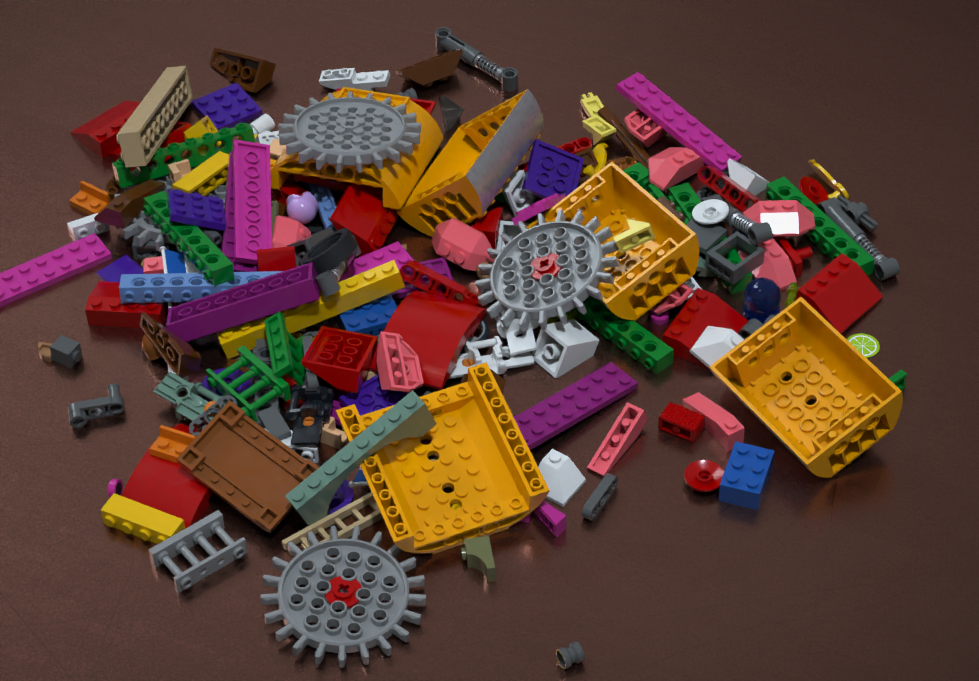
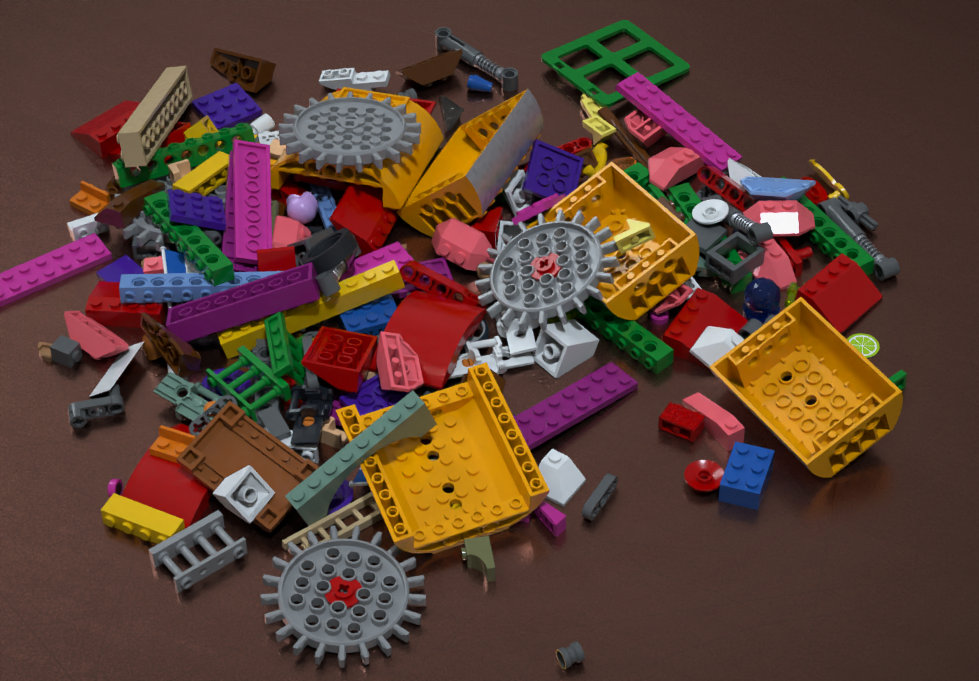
(93, 336): none -> coral wedge
(116, 369): none -> white sticker
(244, 493): none -> white slope
(477, 83): none -> blue cone
(608, 59): none -> green window
(619, 439): coral slope -> none
(776, 188): none -> light blue wedge

